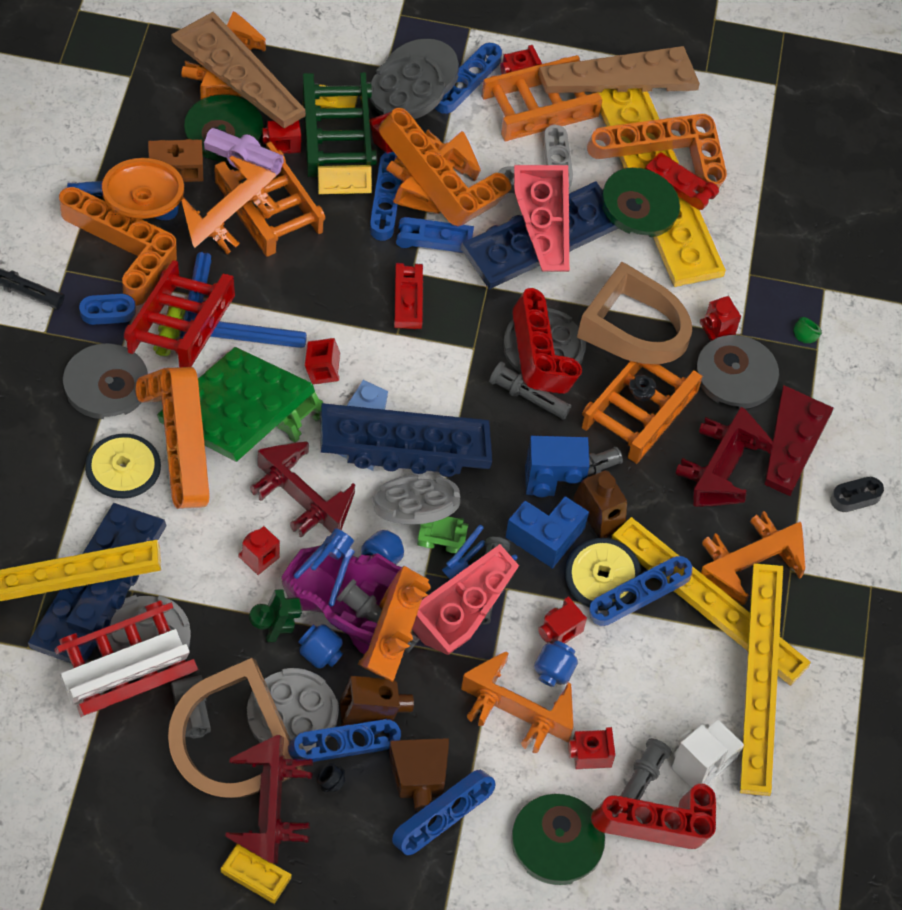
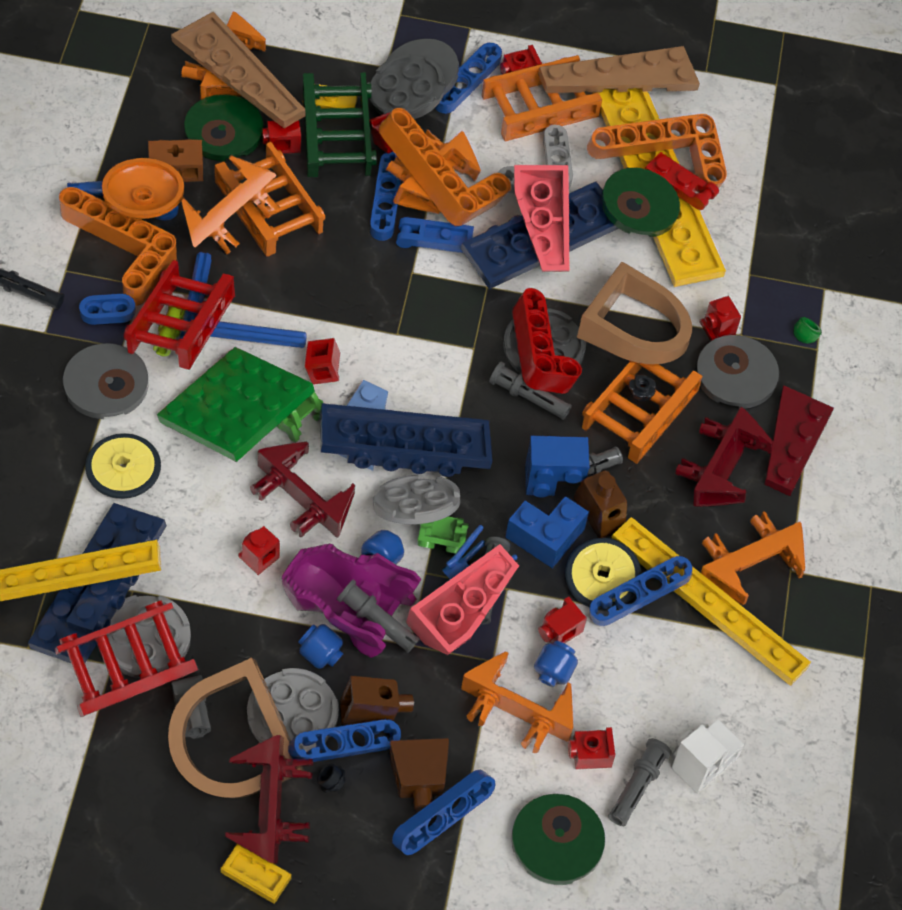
(124, 666): white fence -> none
(184, 435): orange beam -> none
(245, 148): lavender piece -> none
(277, 615): dark green hips -> none
(335, 546): blue plant -> none
(344, 179): yellow plate -> none
(395, 623): orange hose -> none
(408, 296): red plate -> none
(617, 817): red beam -> none
(761, 680): yellow plate -> none
(858, 498): black beam -> none

